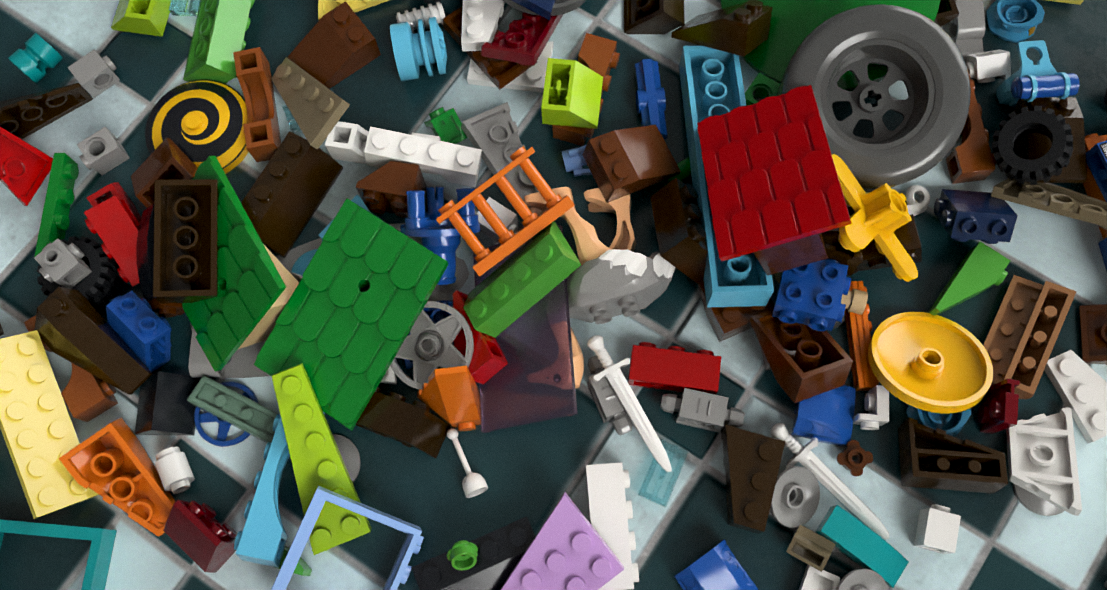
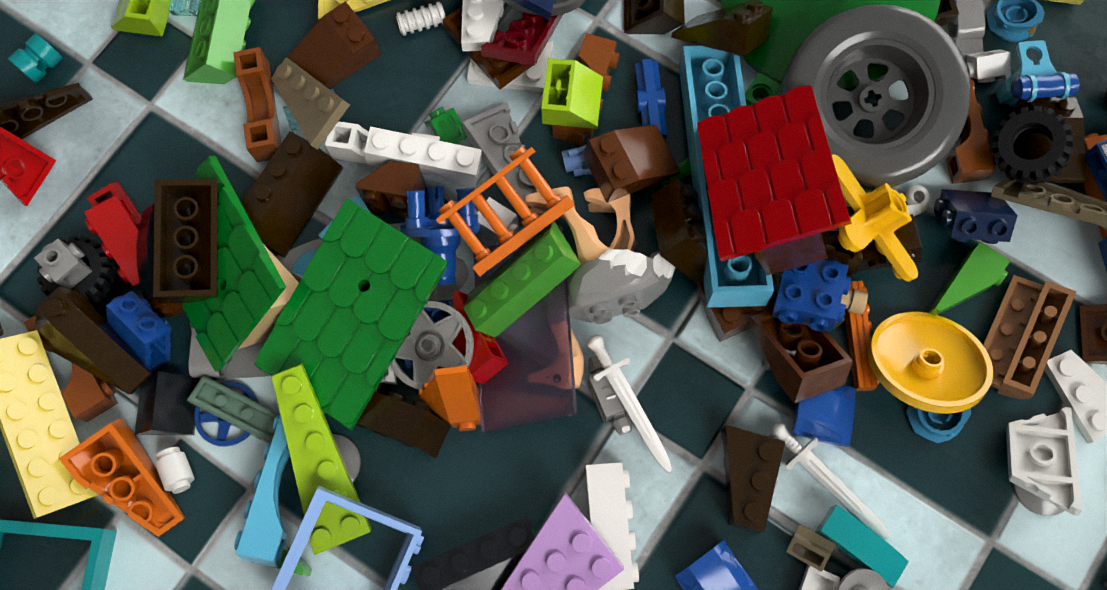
(57, 201): green plate -> none
(94, 73): light grey brick -> none
(112, 154): light grey brick -> none
(164, 163): reddish brown slope -> none
(200, 534): dark red slope -> none
(202, 121): dish -> none
(418, 49): medium azure wheel -> none
(463, 555): bright green plate -> none
(473, 483): white hinge -> none
(673, 449): clear light blue tile -> none
(674, 368): red brick -> none
(702, 410): light grey piece -> none
(795, 497): light grey dish -> none
(863, 458): reddish brown plate -> none
(877, 404): white bracket -> none
(937, 529): white brick -> none
(947, 463): dark brown wedge -> none
(1001, 407): dark red plate -> none

